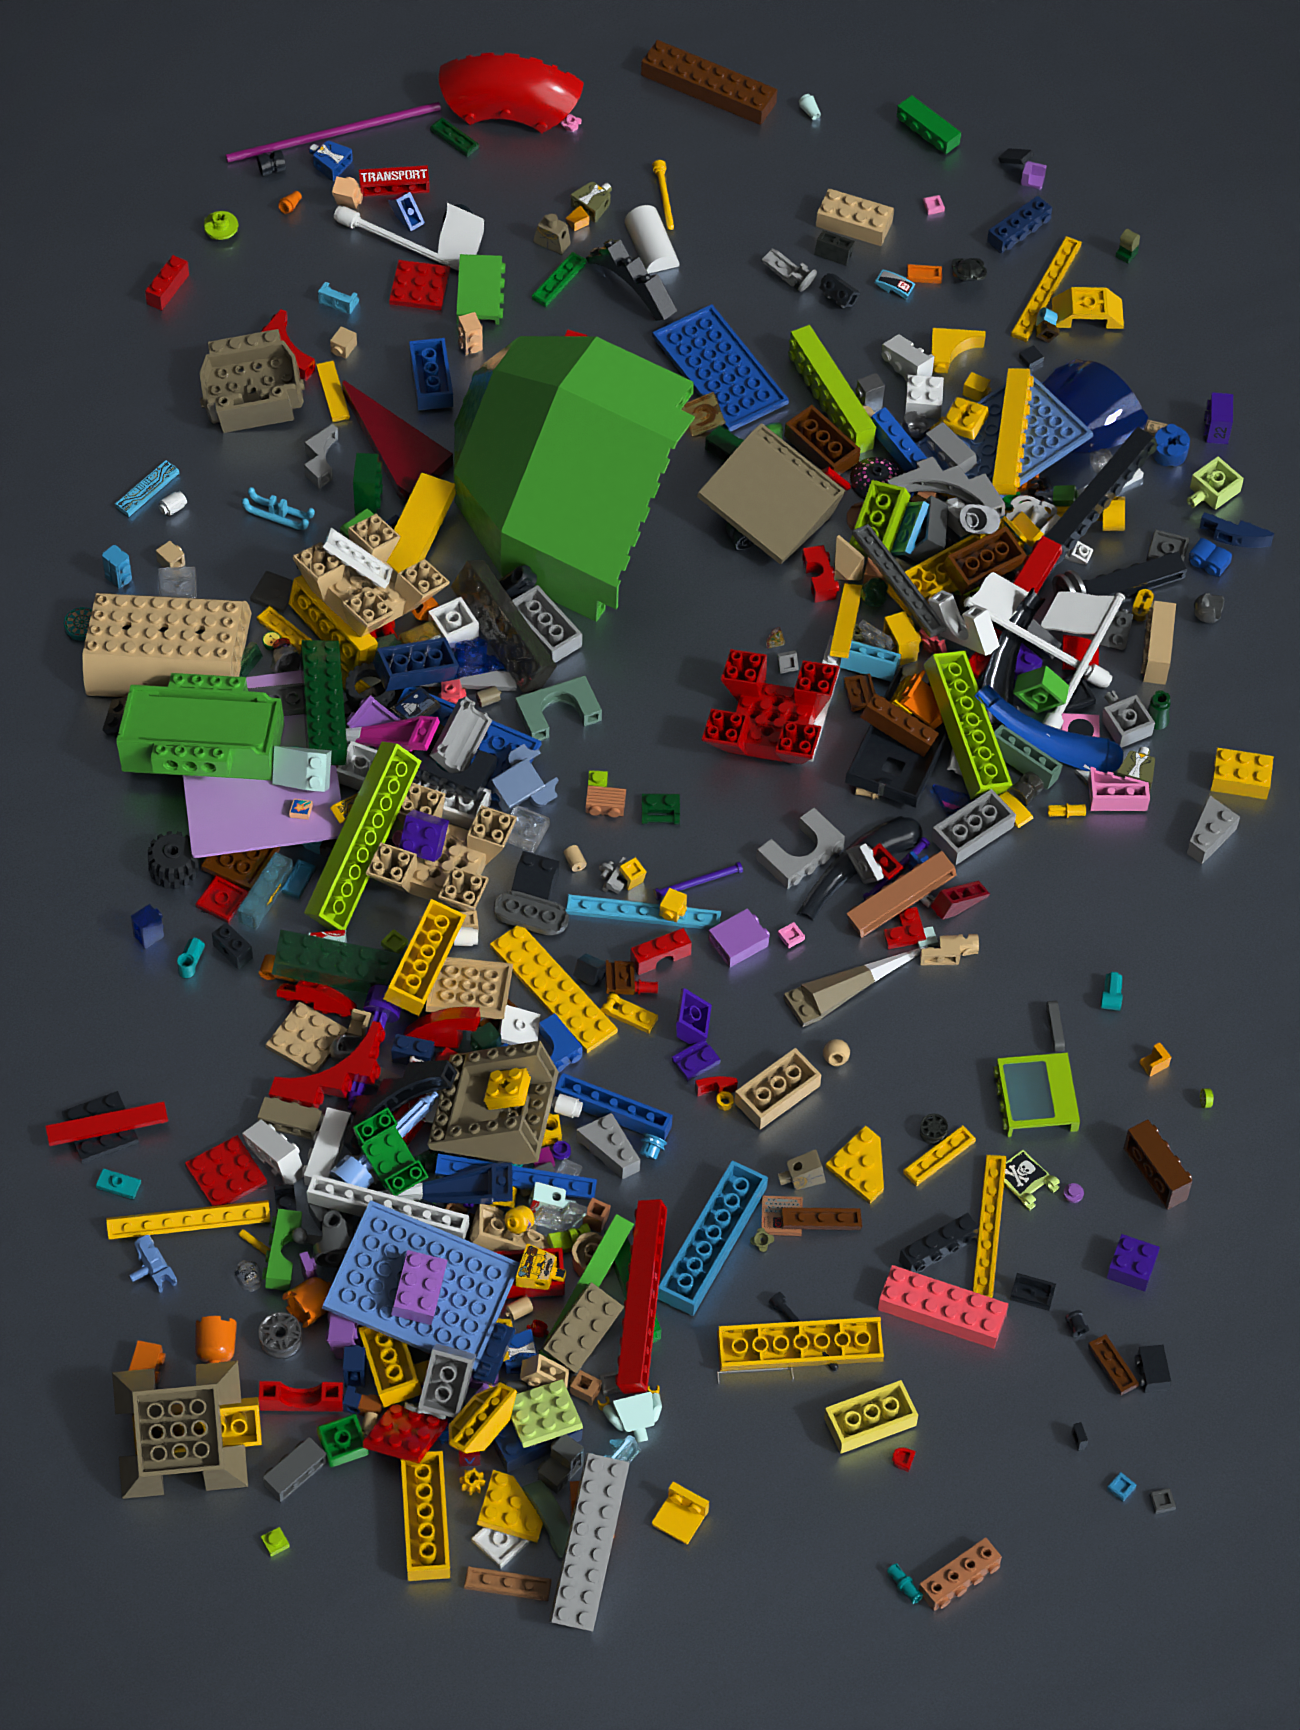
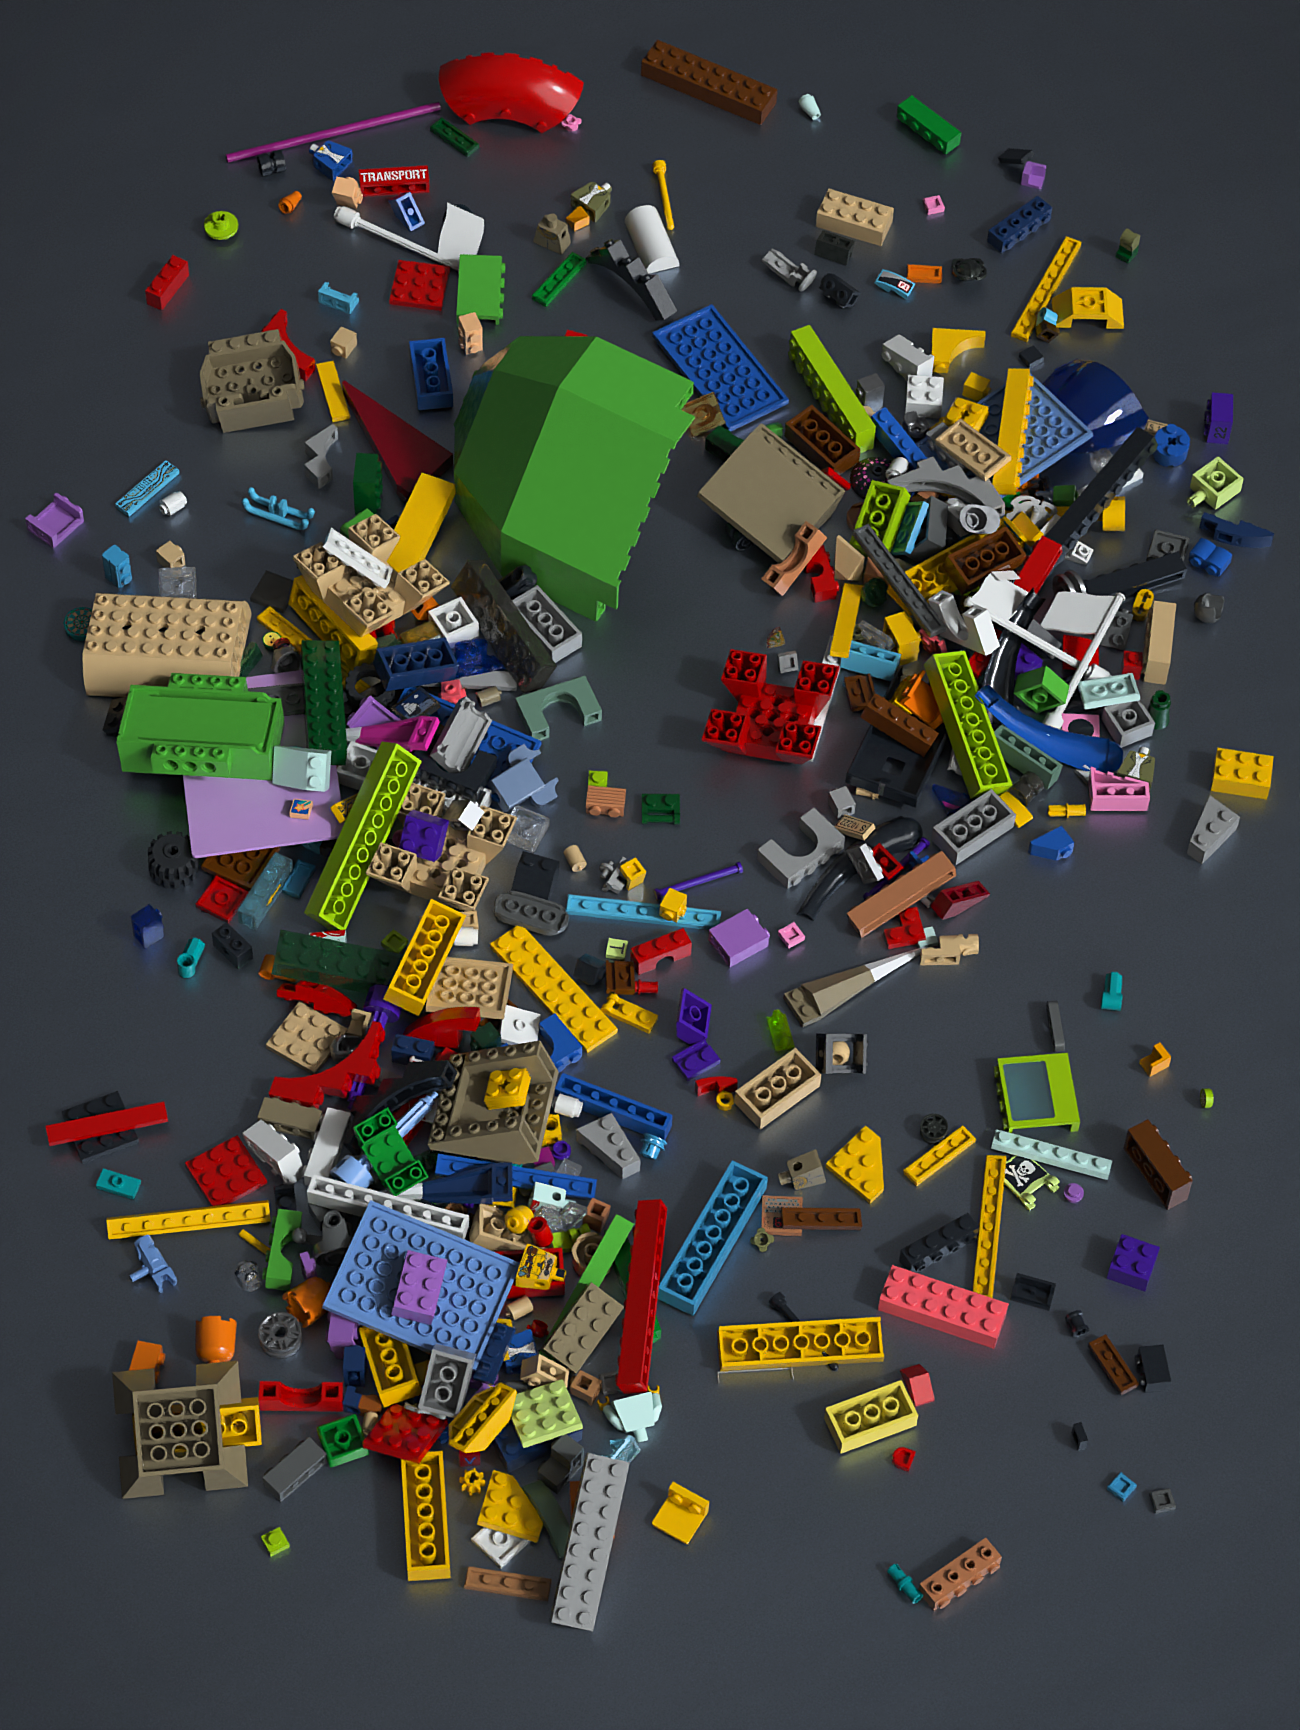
(55, 521): none -> medium lavender panel
(463, 814): none -> flat silver brick
(540, 1231): none -> red brick
(616, 949): none -> yellowish green tile
(780, 1031): none -> clear neon green hinge
(807, 543): none -> nougat arch
(824, 1053): none -> black window
(841, 802): none -> light grey brick
(854, 827): none -> tan tile
(898, 467): none -> white brick
(918, 1384): none -> slope
(972, 449): none -> tan tile
(1006, 575): none -> white sticker
(1051, 1154): none -> light aqua plate
(1052, 845): none -> blue slope
(1108, 691): none -> light aqua tile
(1132, 663): none -> red brick

